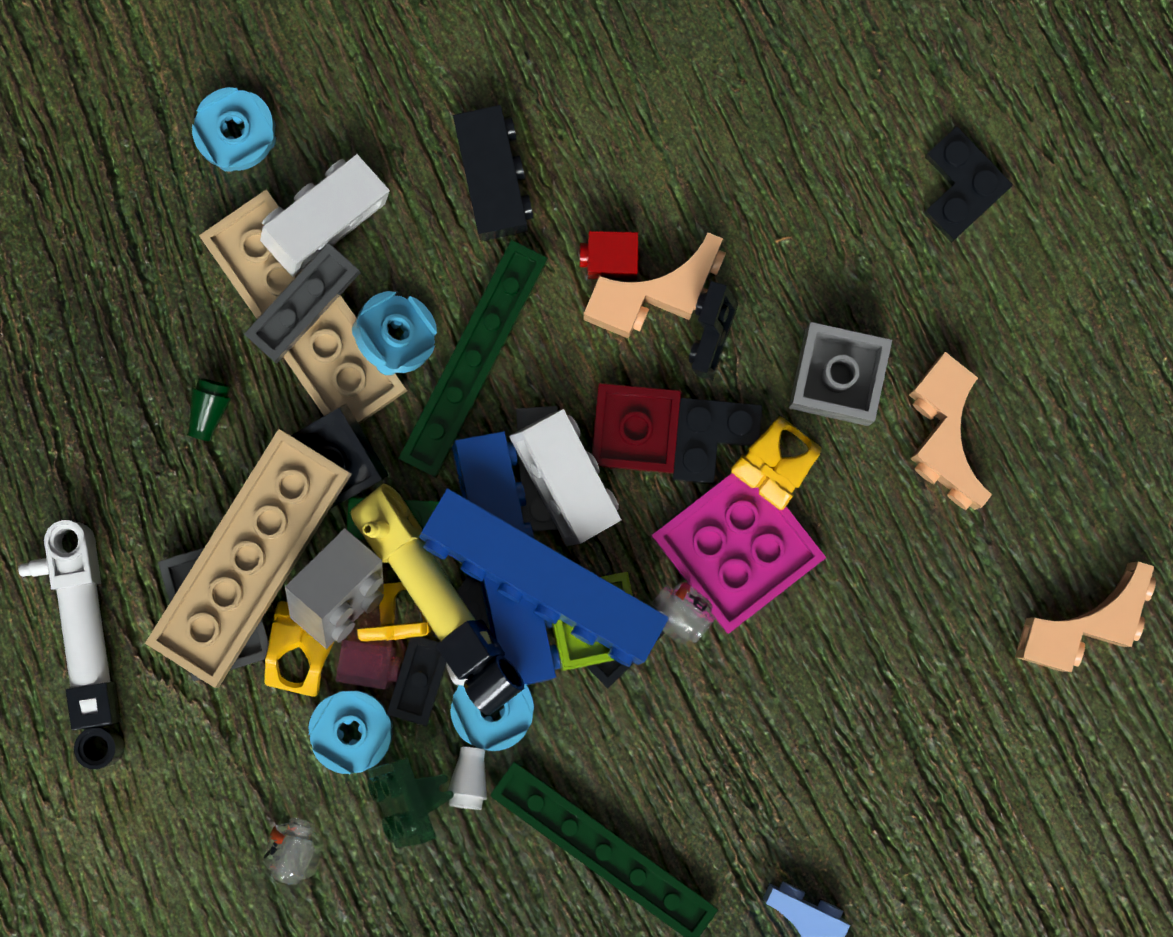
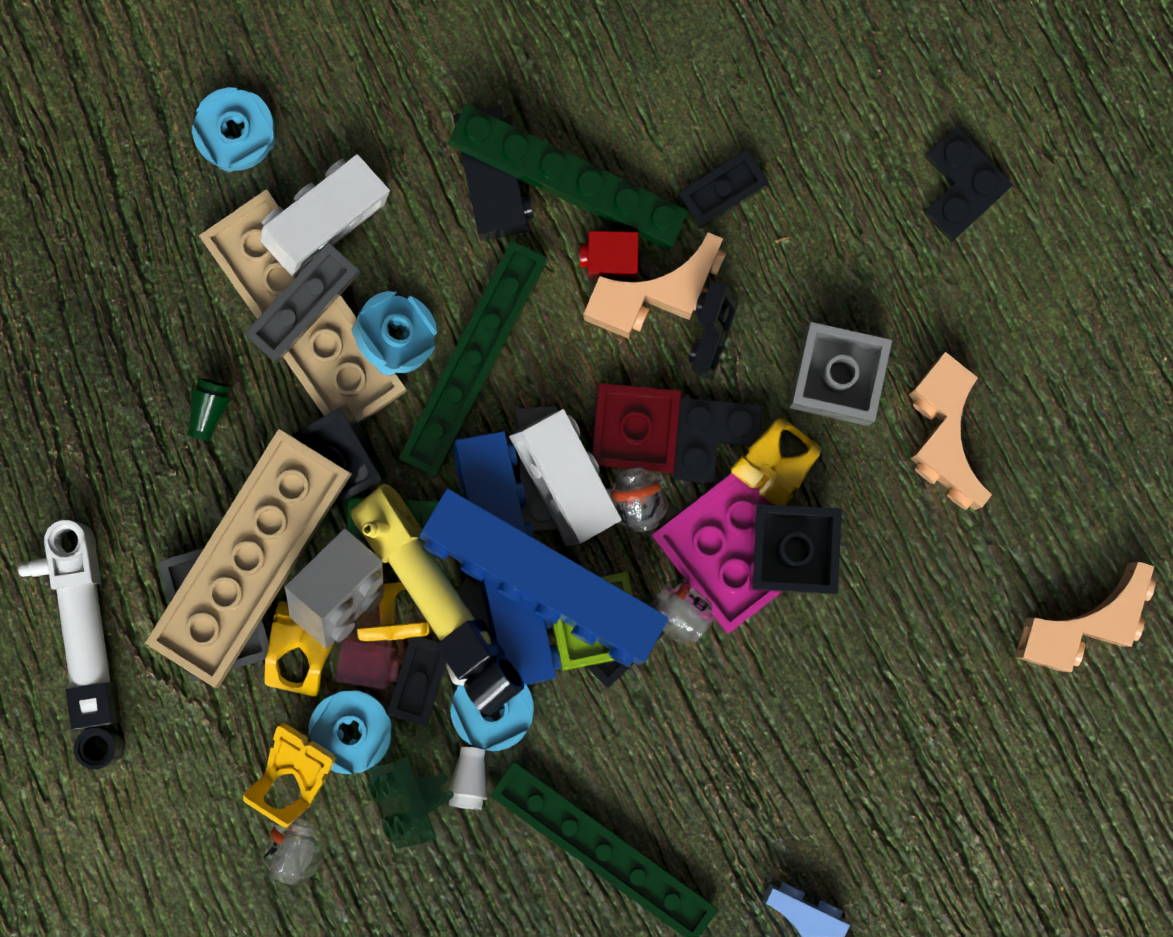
(294, 756): none -> yellow piece
(567, 177): none -> dark green plate
(639, 499): none -> clear head
(723, 189): none -> black plate
(795, 549): none -> black brick

